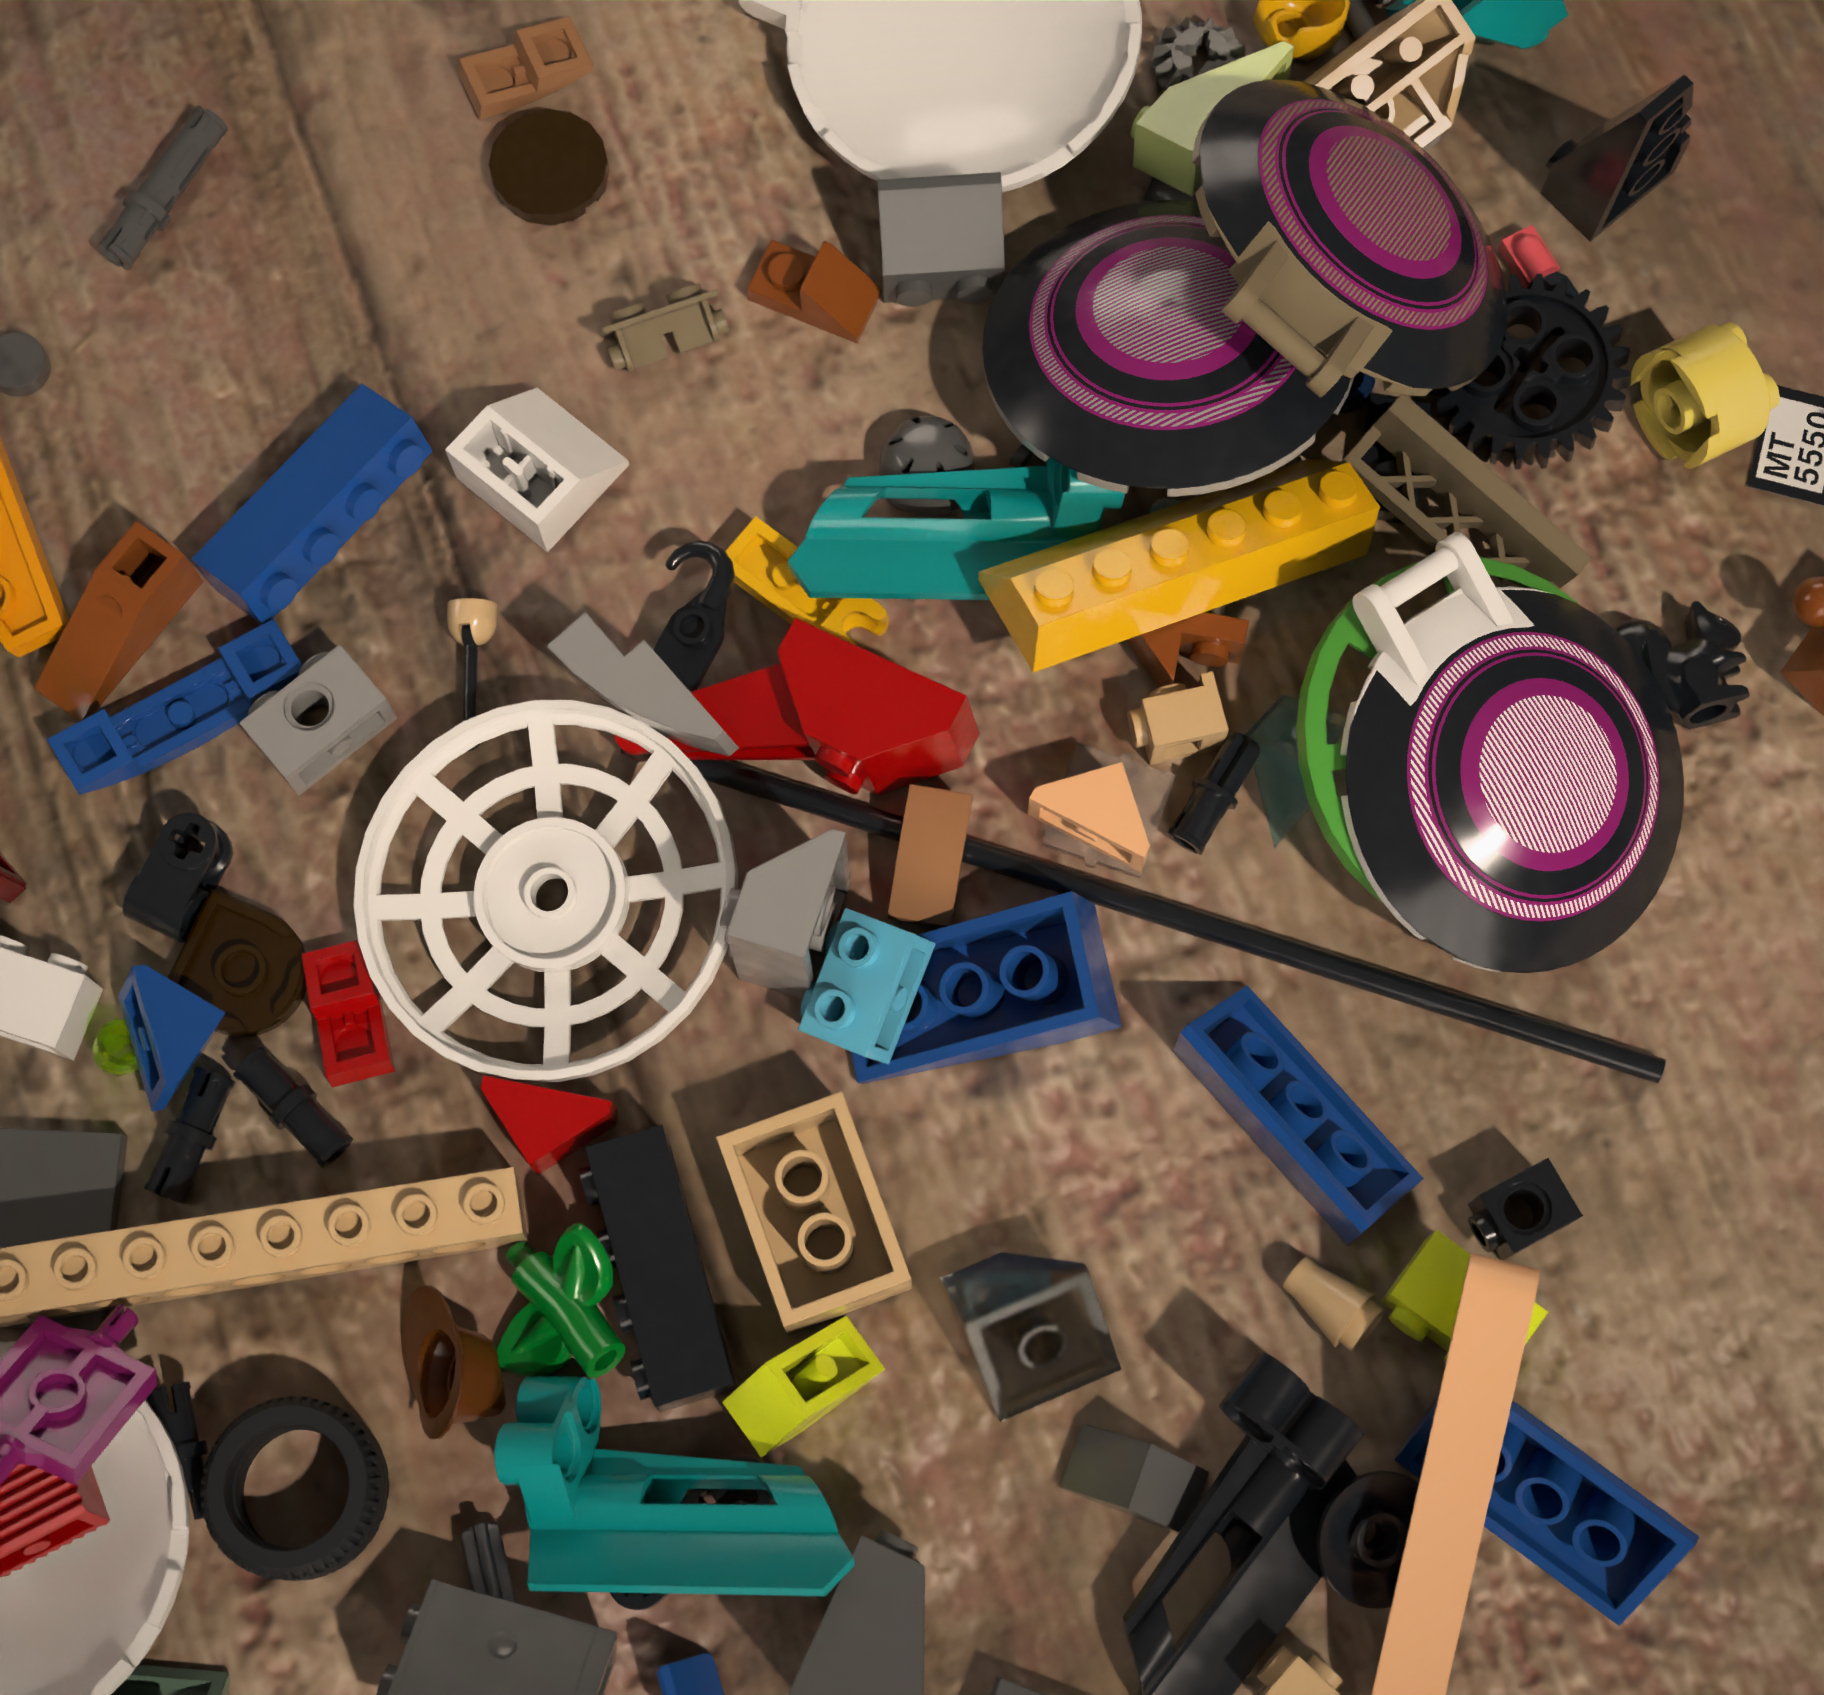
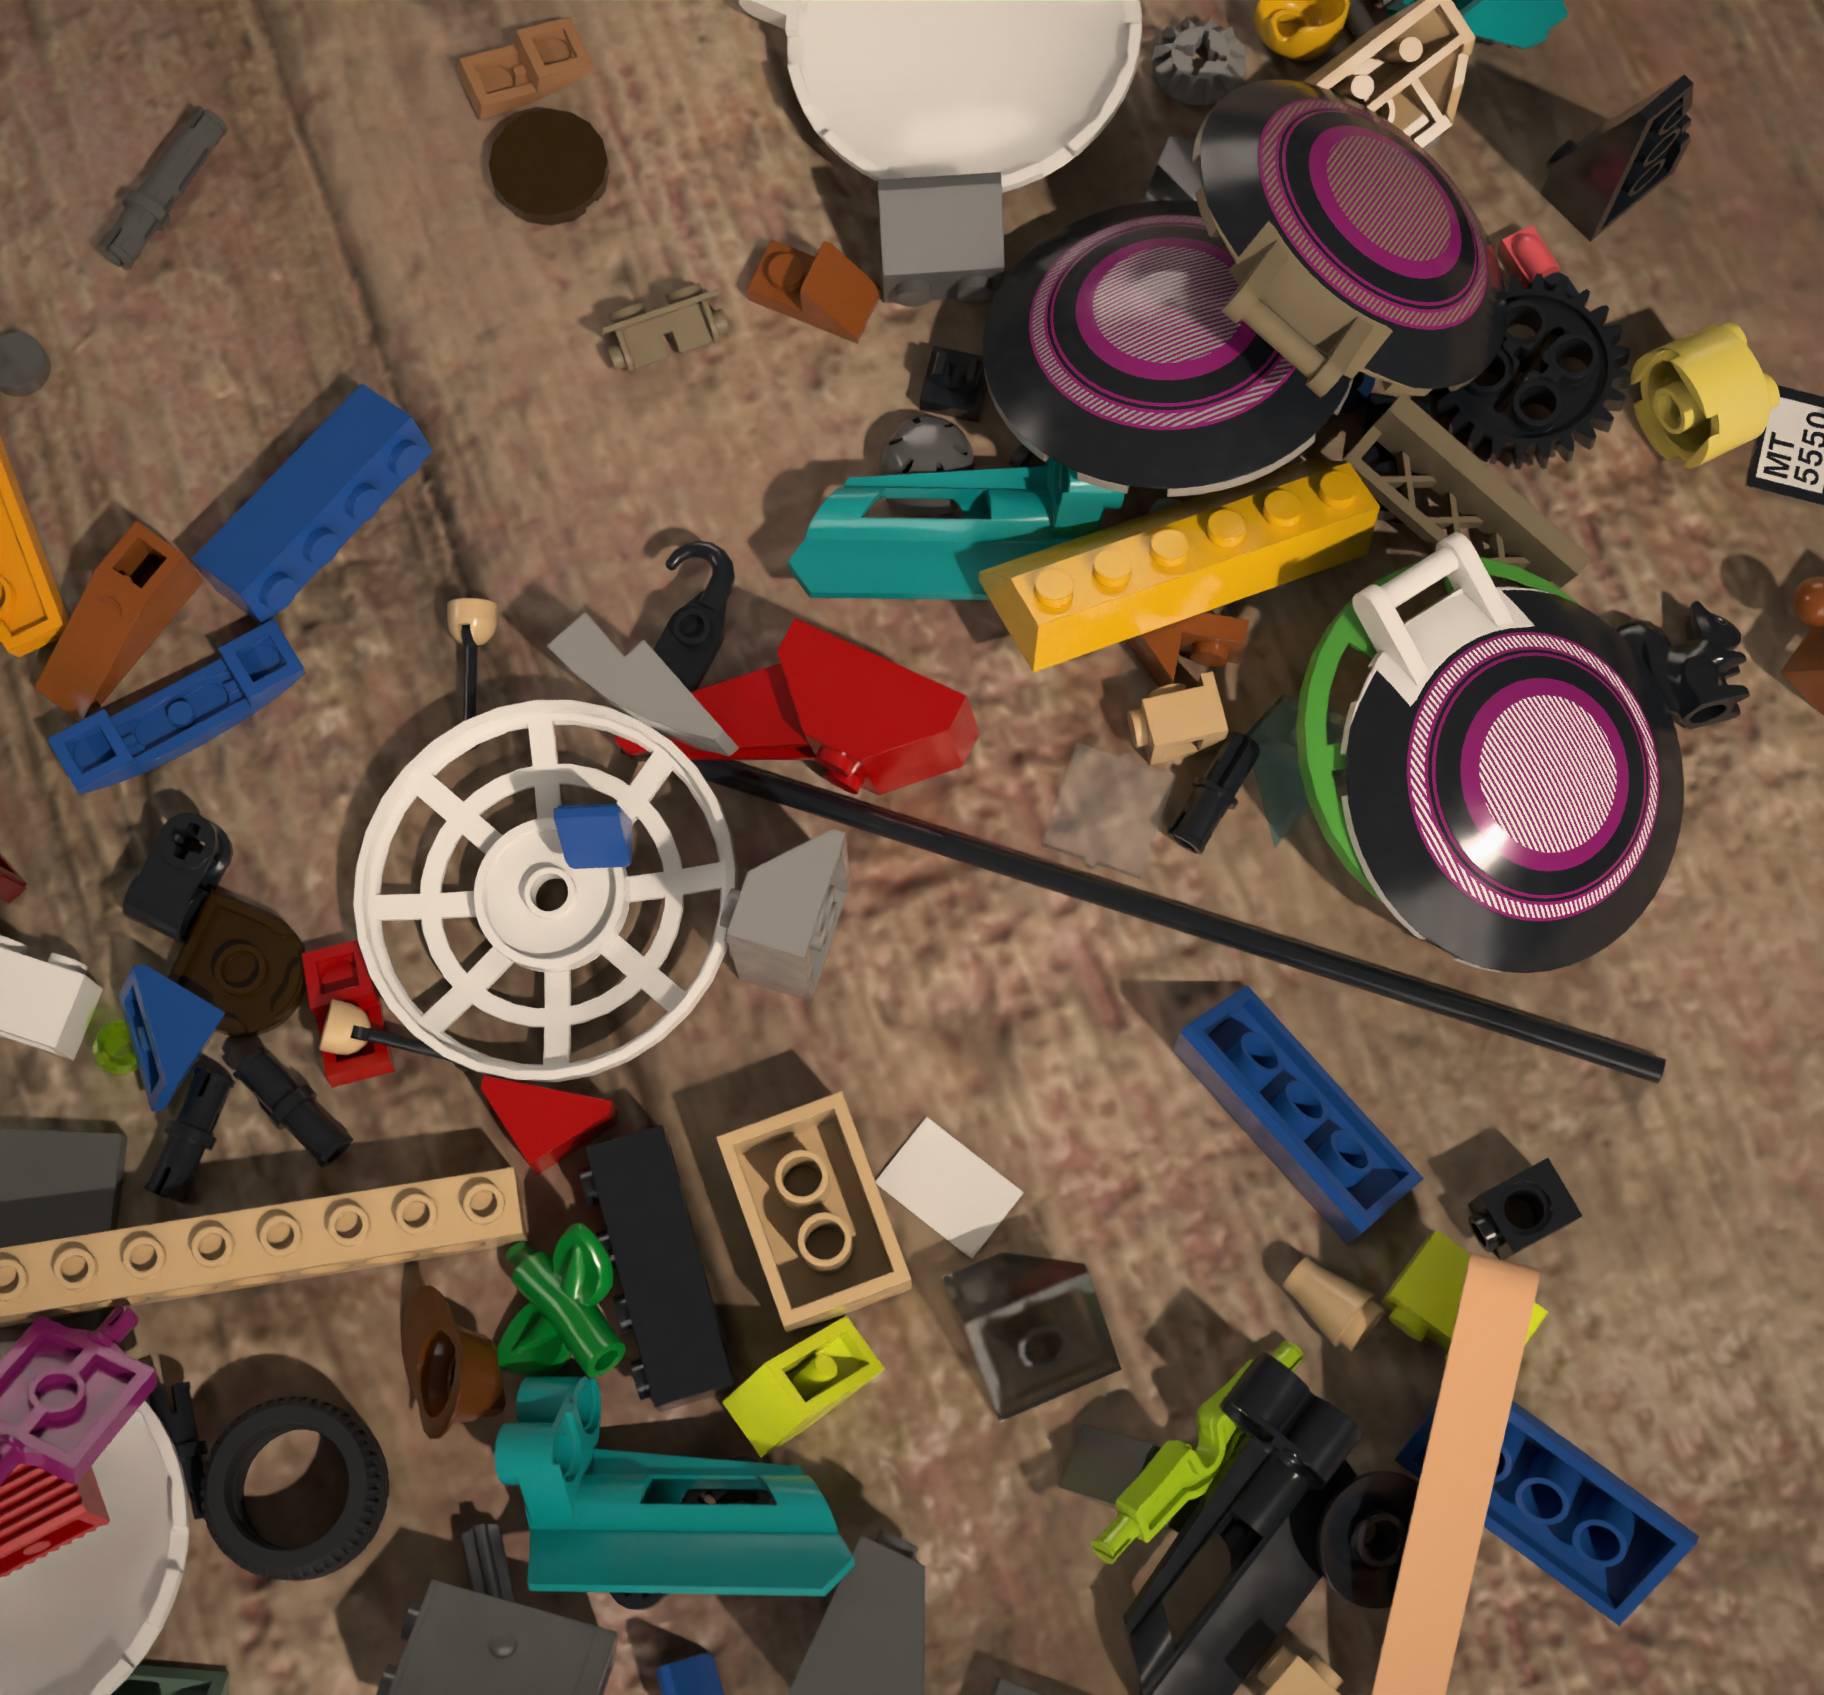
(311, 752): light grey brick -> none
(349, 1029): none -> tan hinge
(534, 464): white slope -> none
(594, 835): none -> blue slope
(761, 570): yellow plate -> none
(865, 985): medium azure brick -> none
(930, 856): medium nougat slope -> none
(949, 1187): none -> white sticker
(954, 384): none -> black tile
(1005, 988): blue slope -> none
(1095, 811): light nougat slope -> none
(1168, 129): yellowish green slope -> none
(1179, 1471): none -> lime piece

